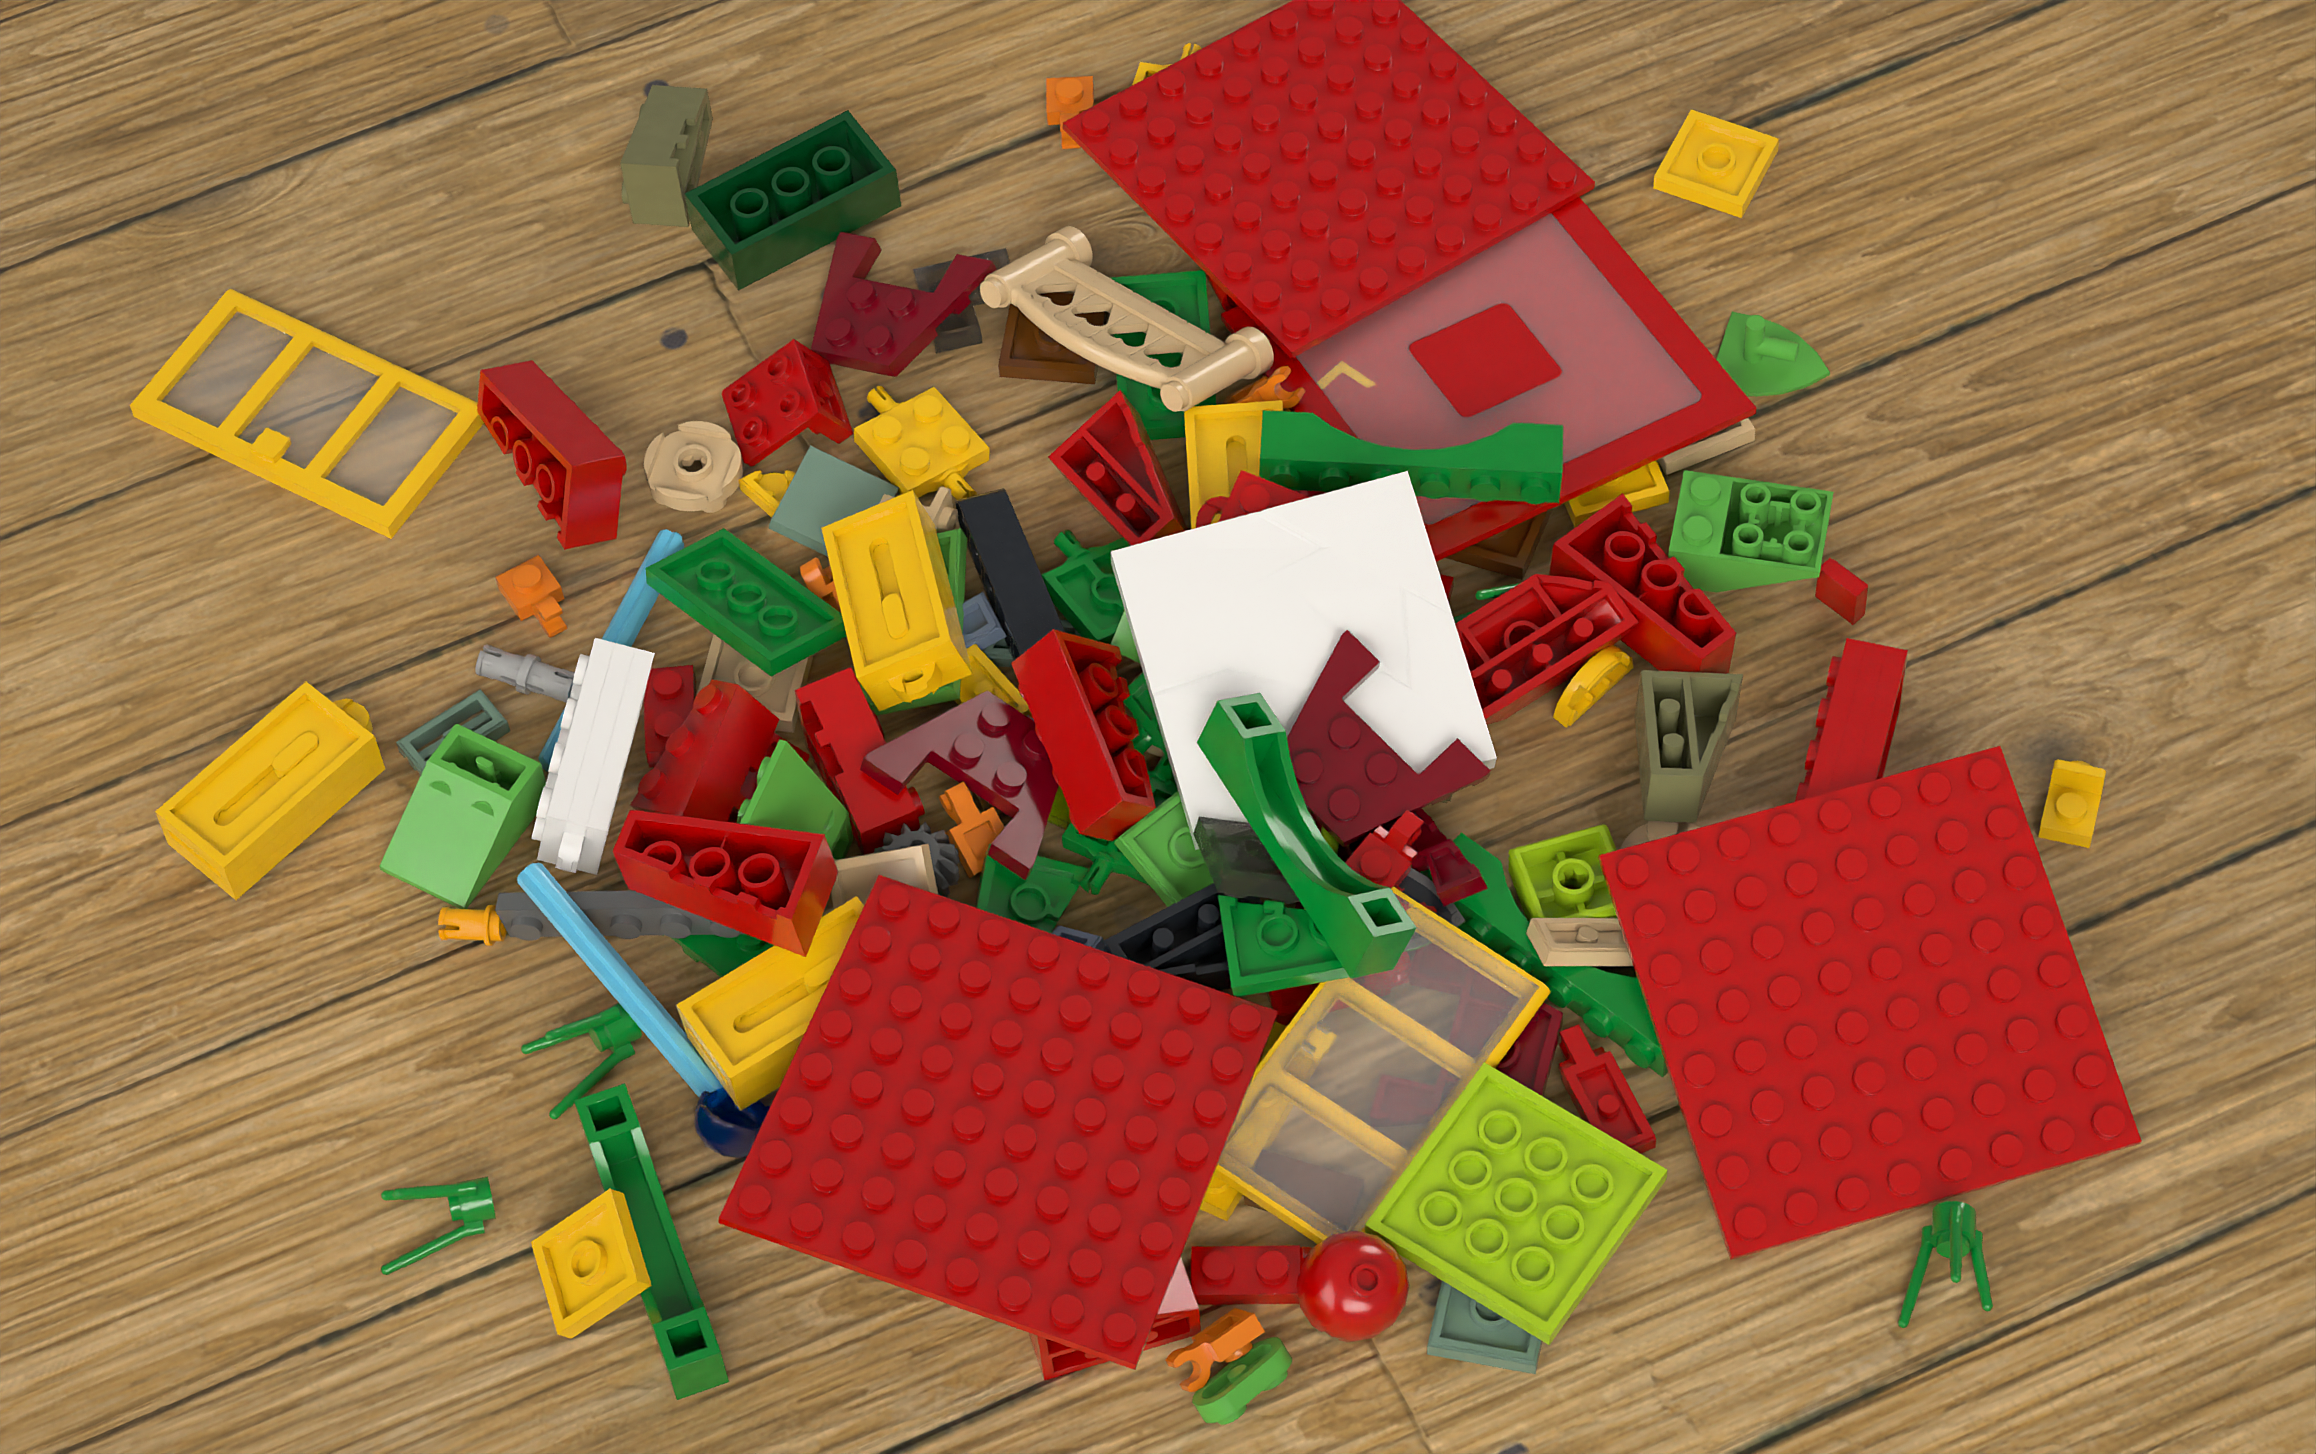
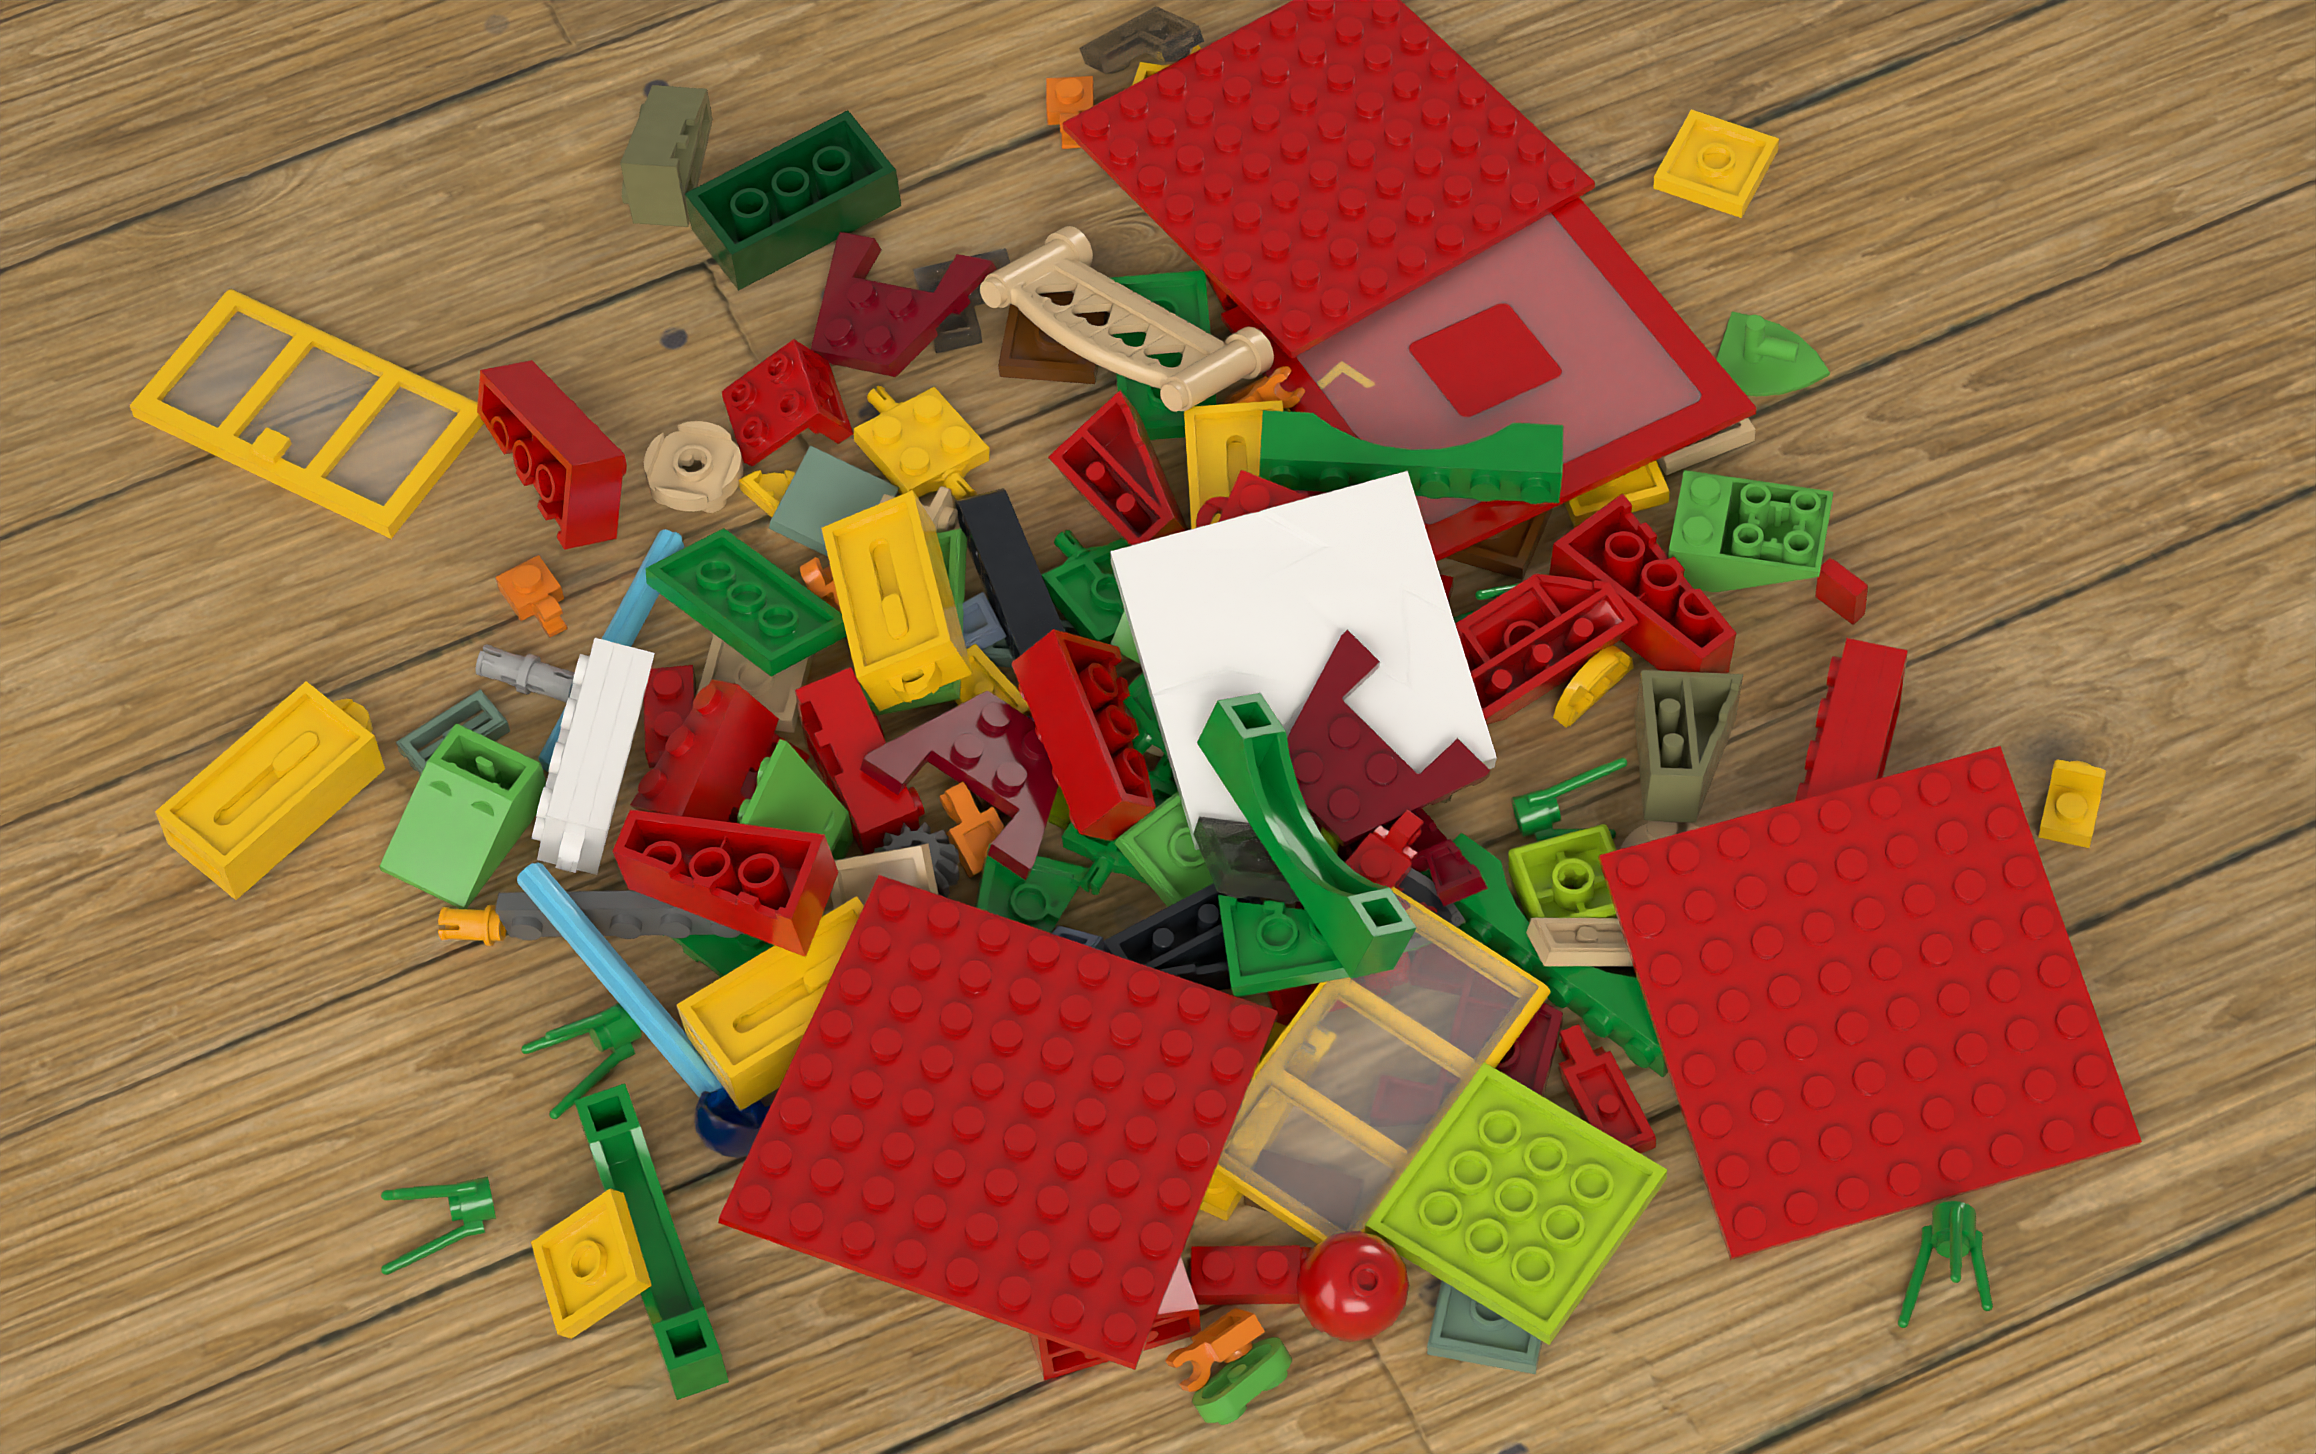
(1153, 33): none -> clear smoke plate
(1539, 809): none -> green plant

